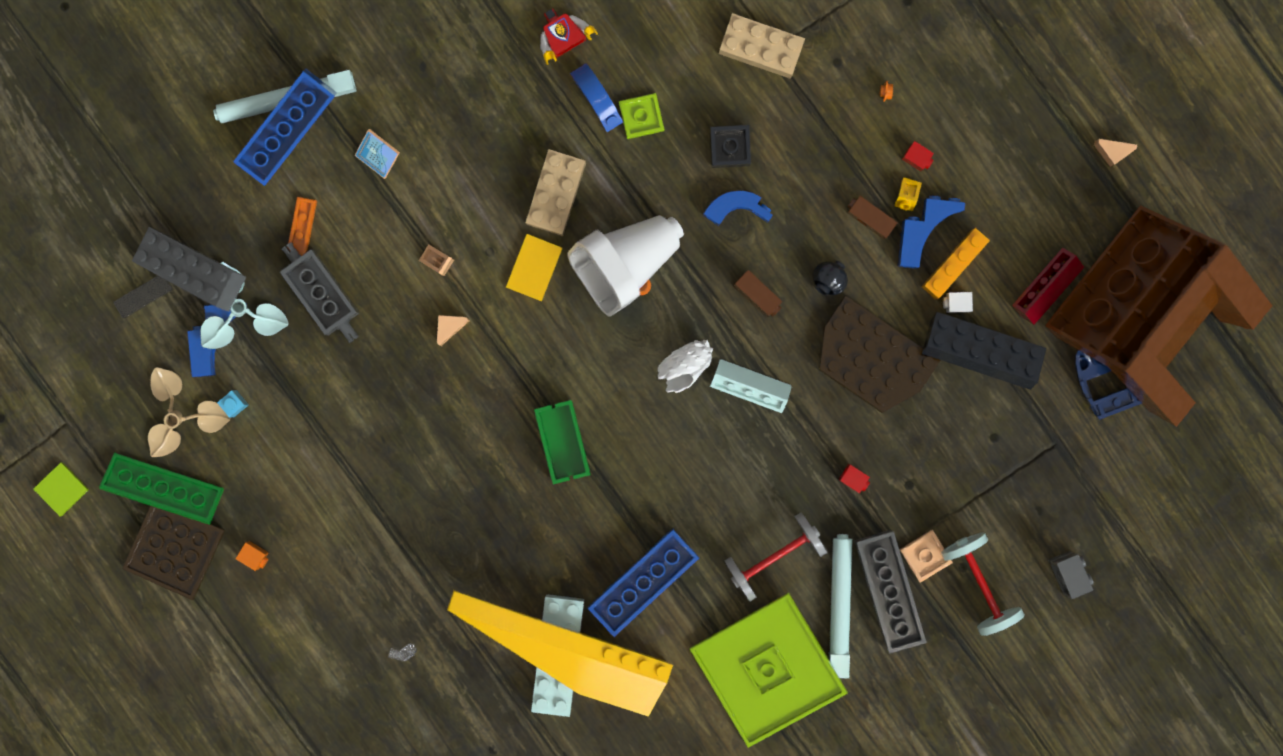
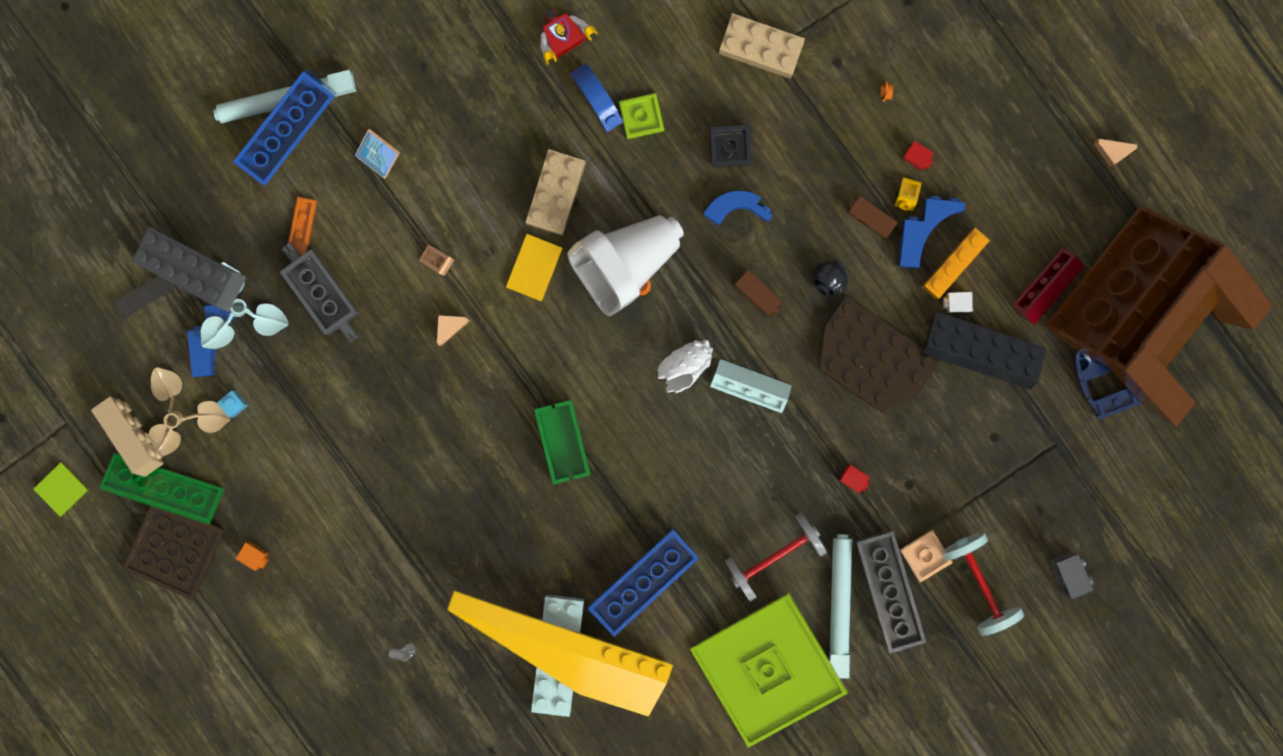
(127, 436): none -> tan brick

